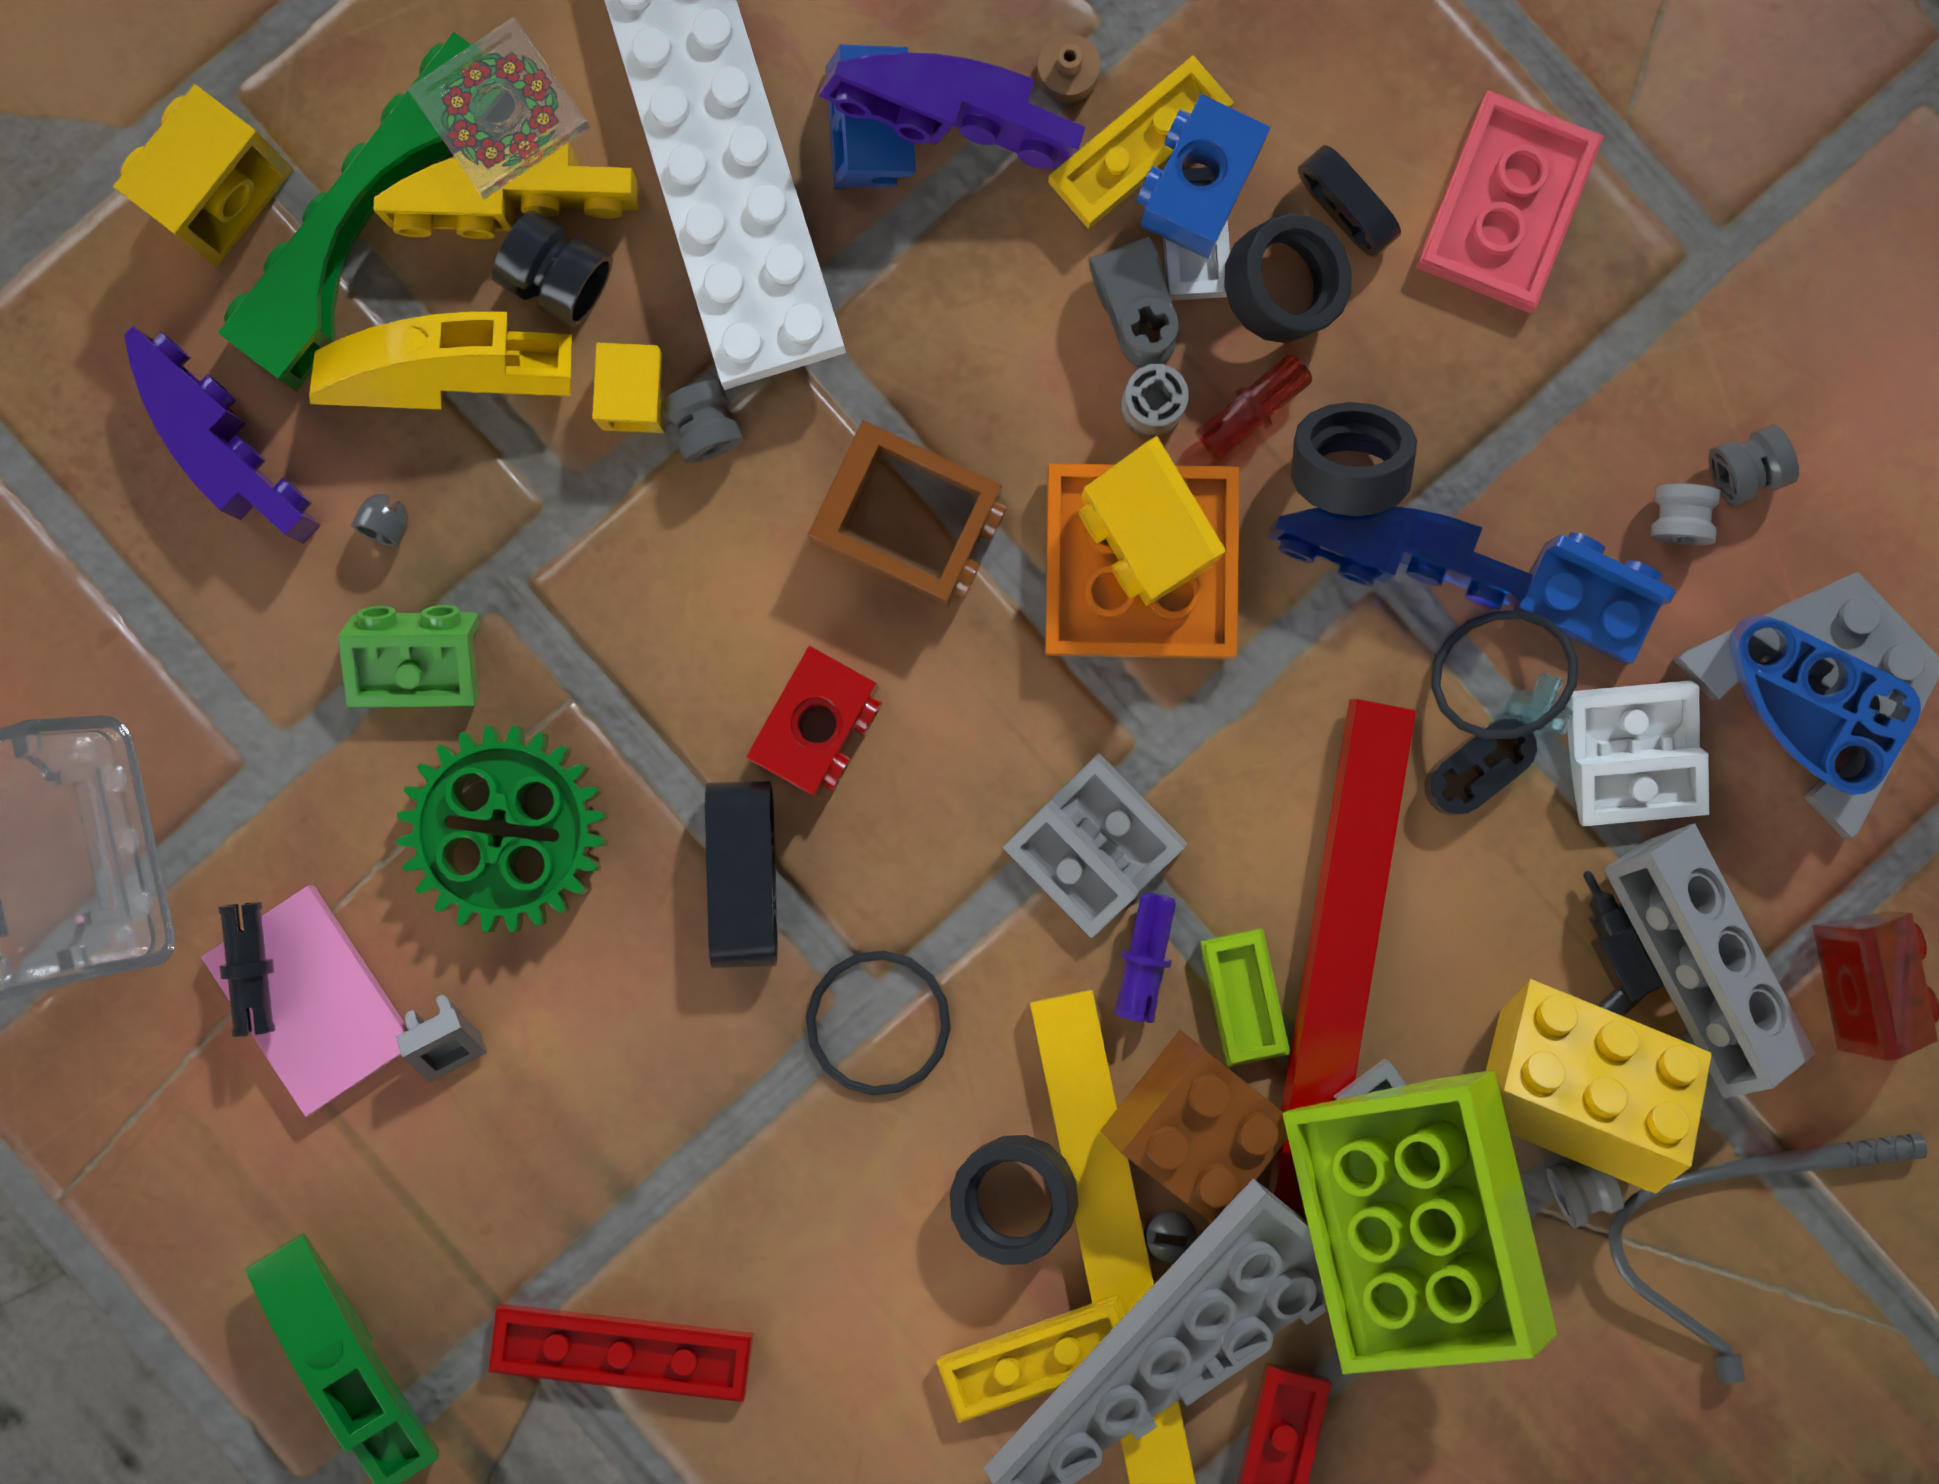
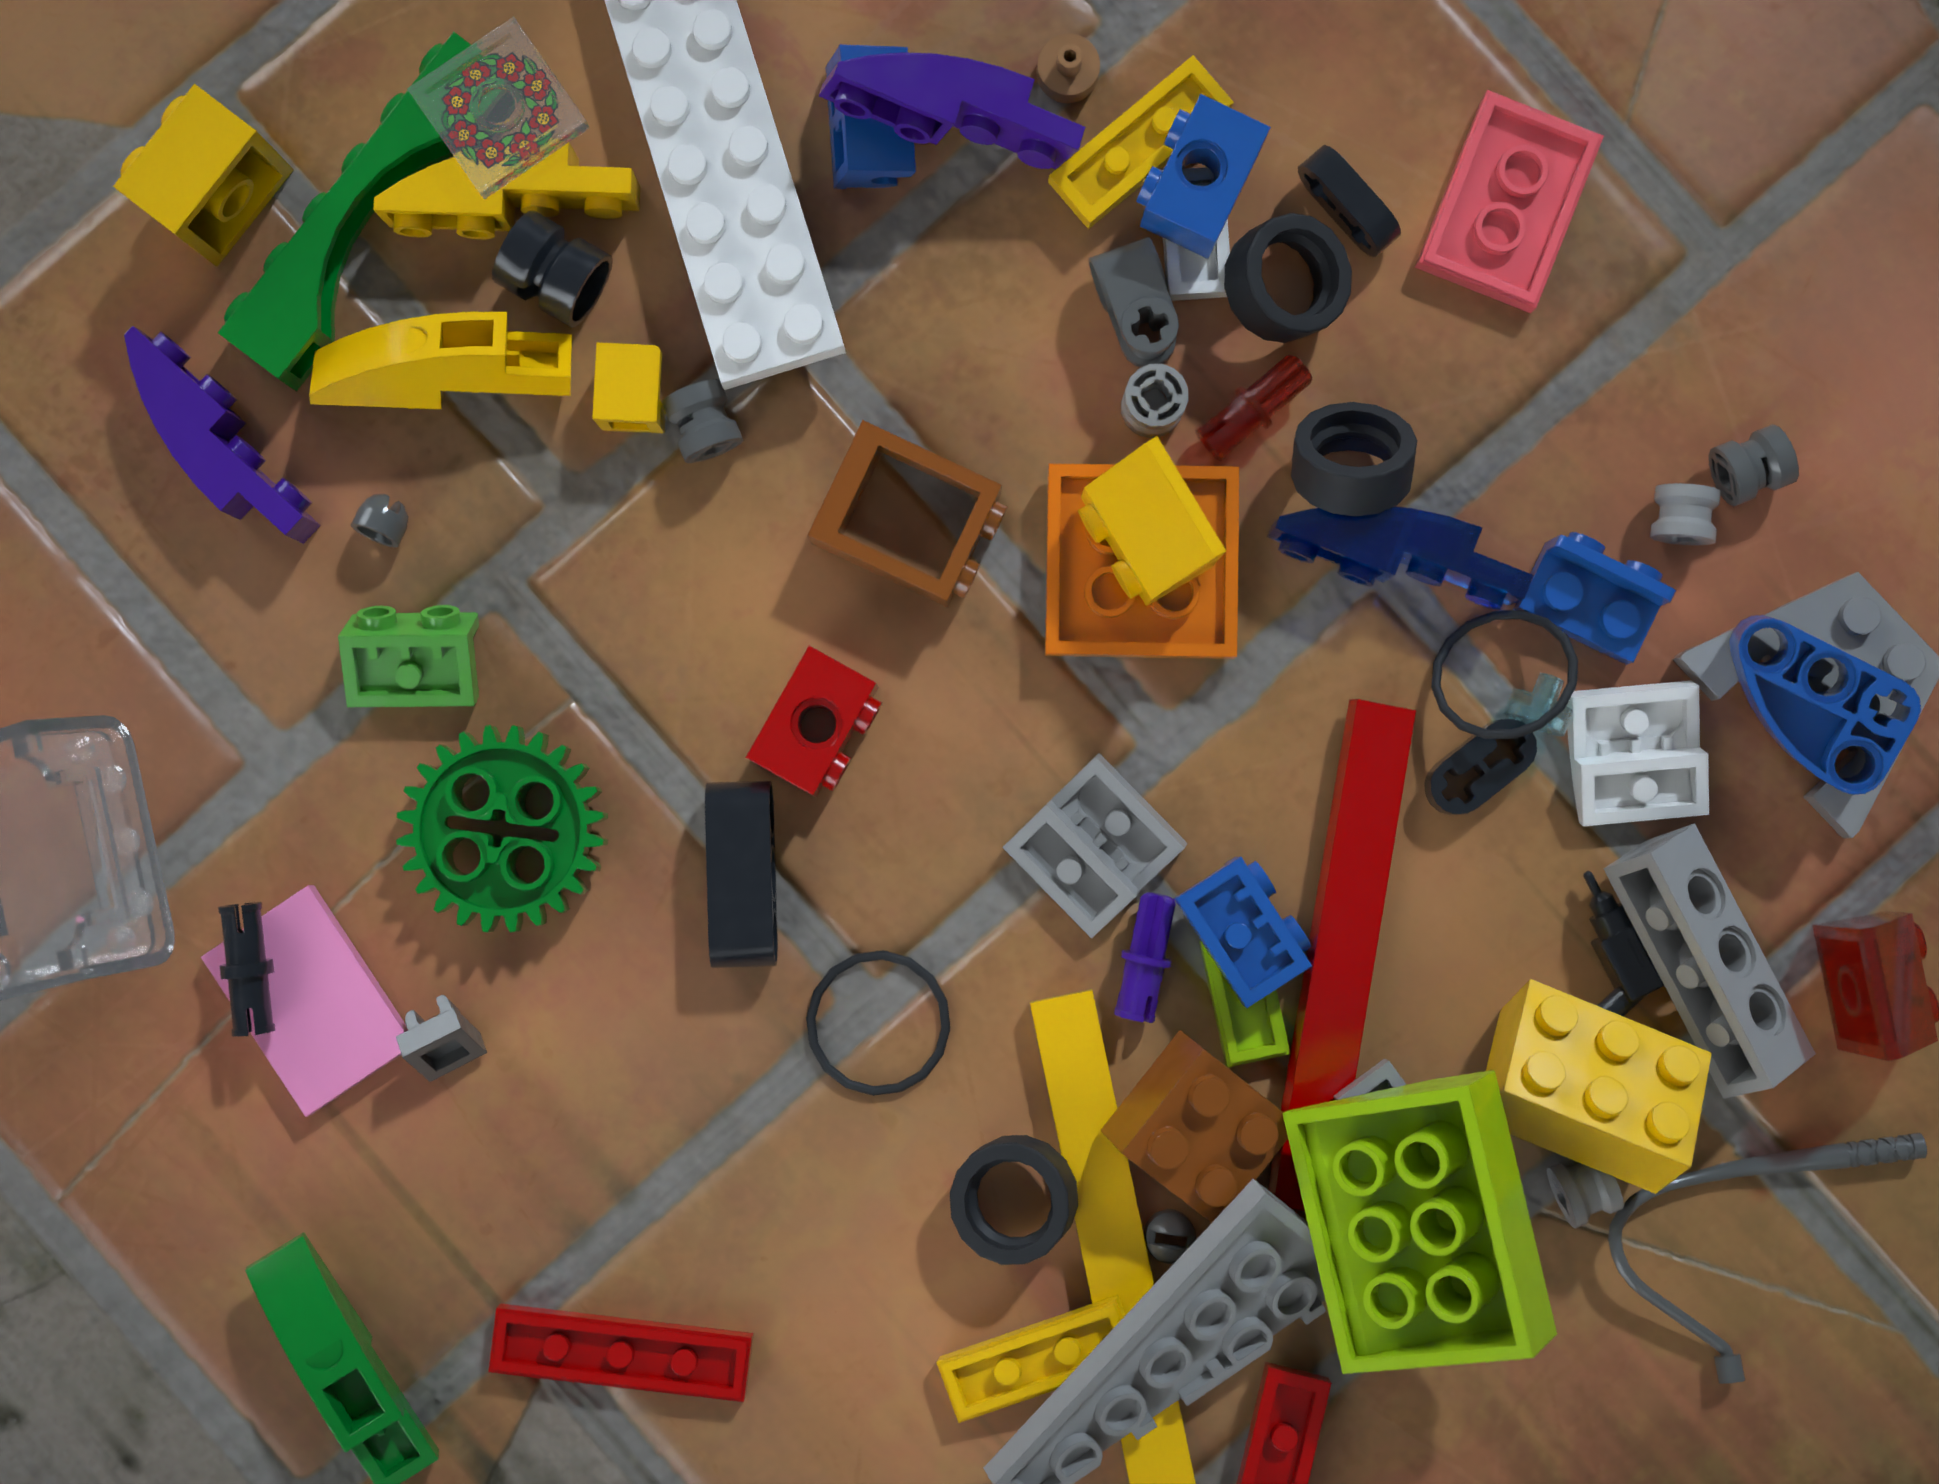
(1244, 930): none -> blue bracket

